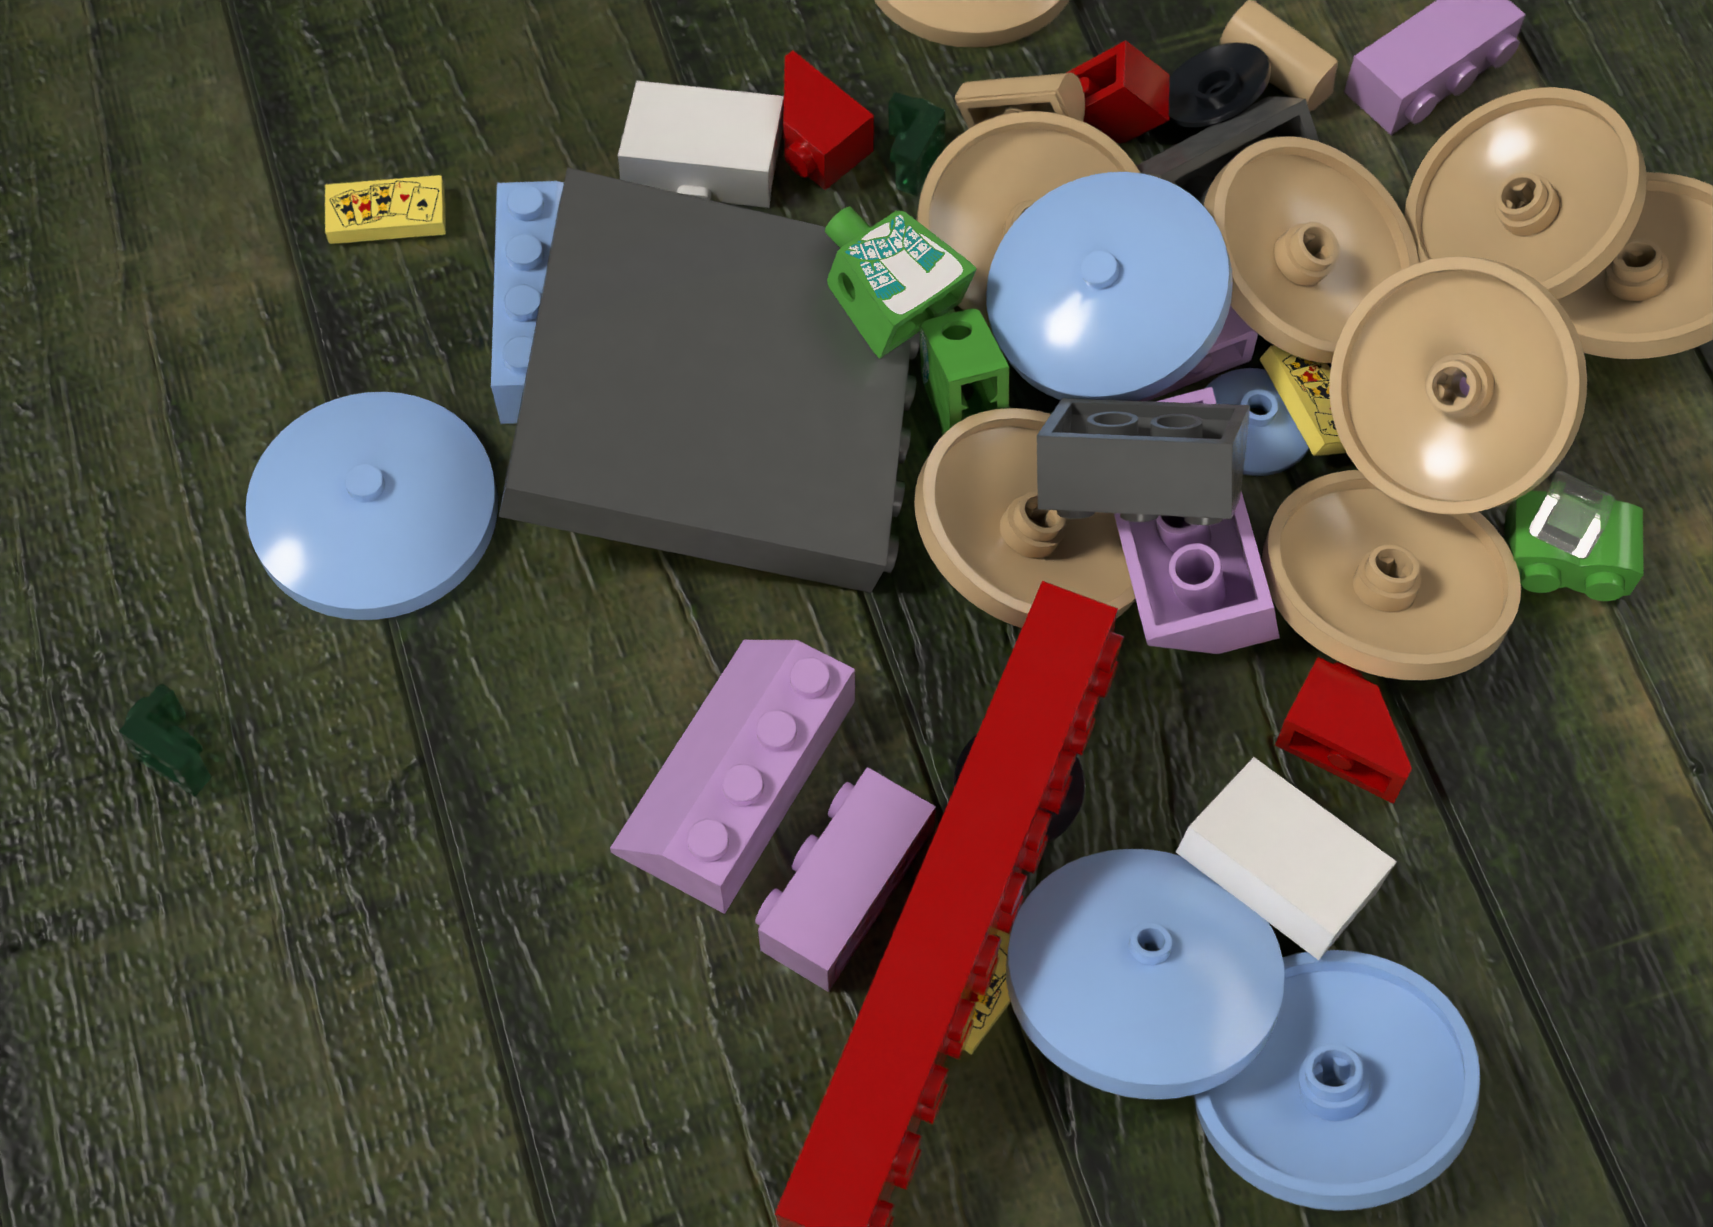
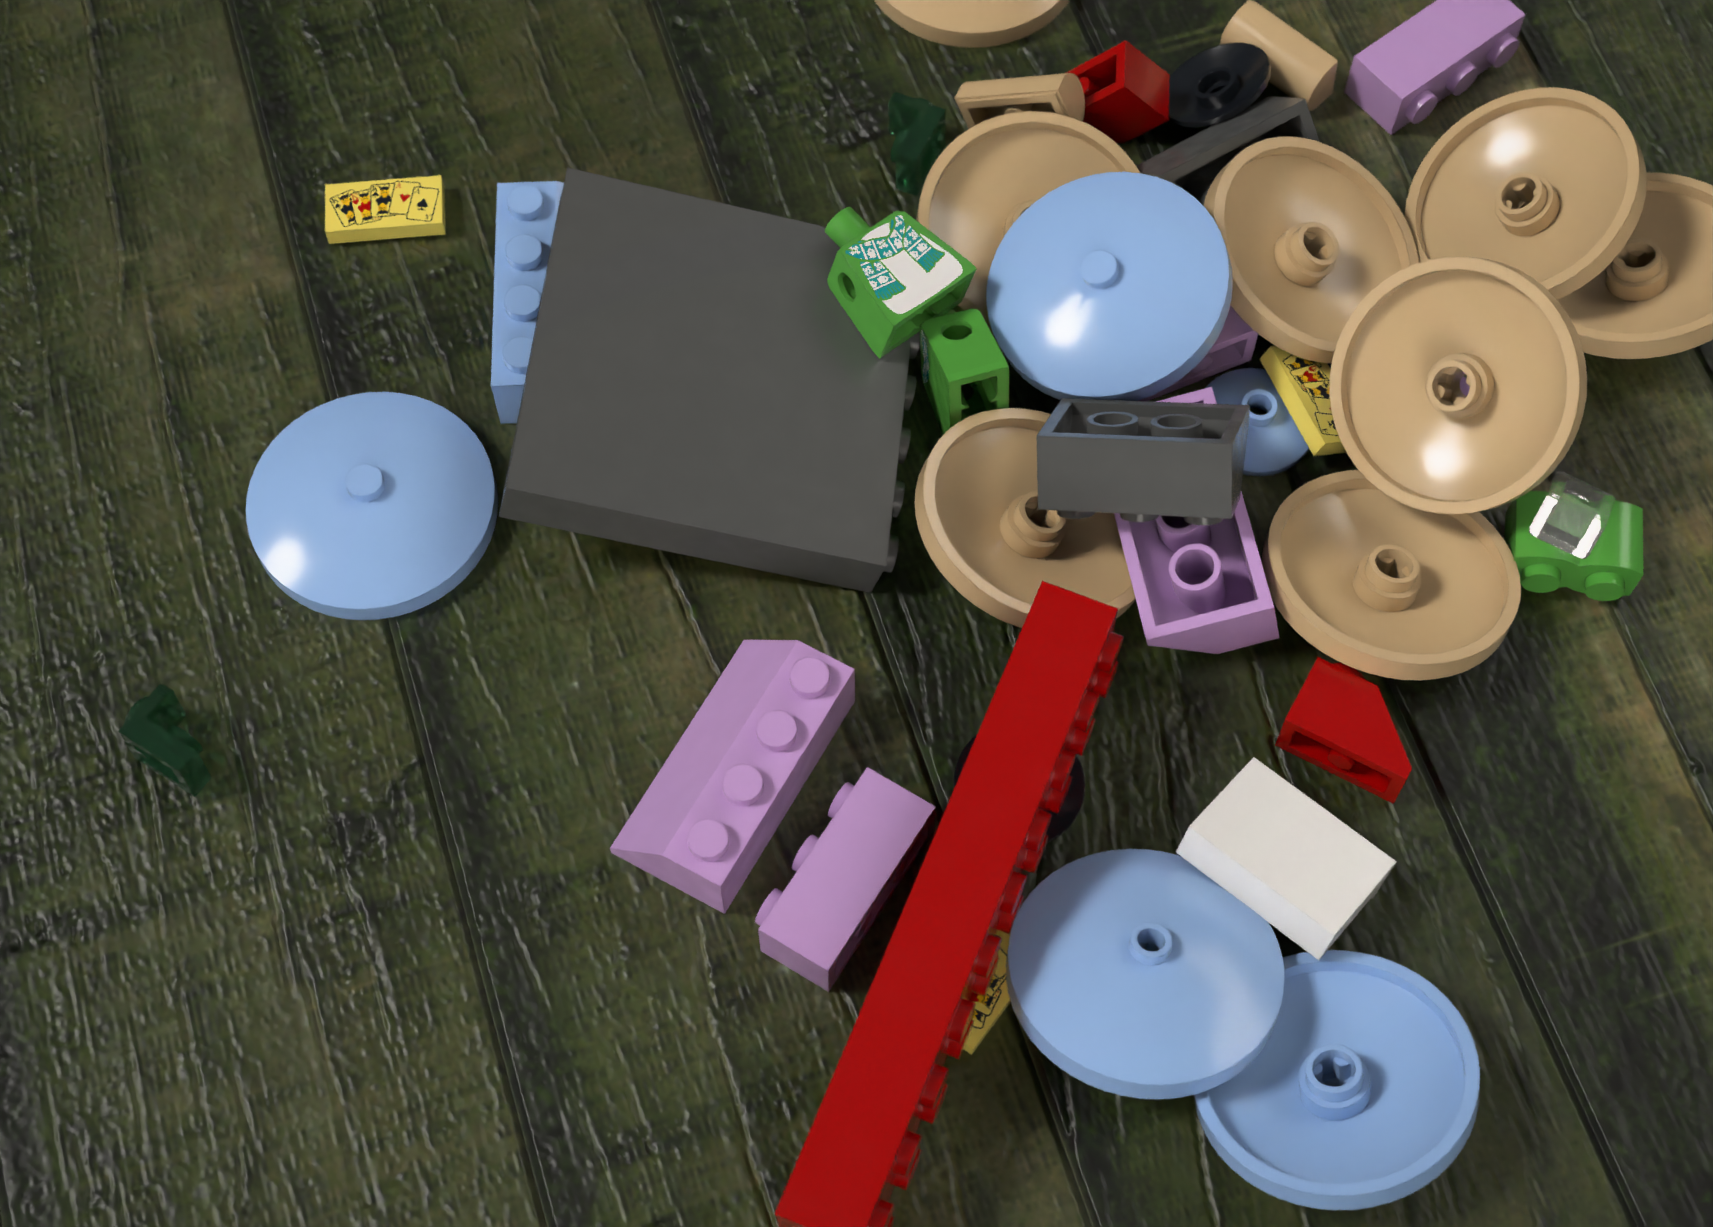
(703, 142): white container -> none
(822, 125): red slope -> none

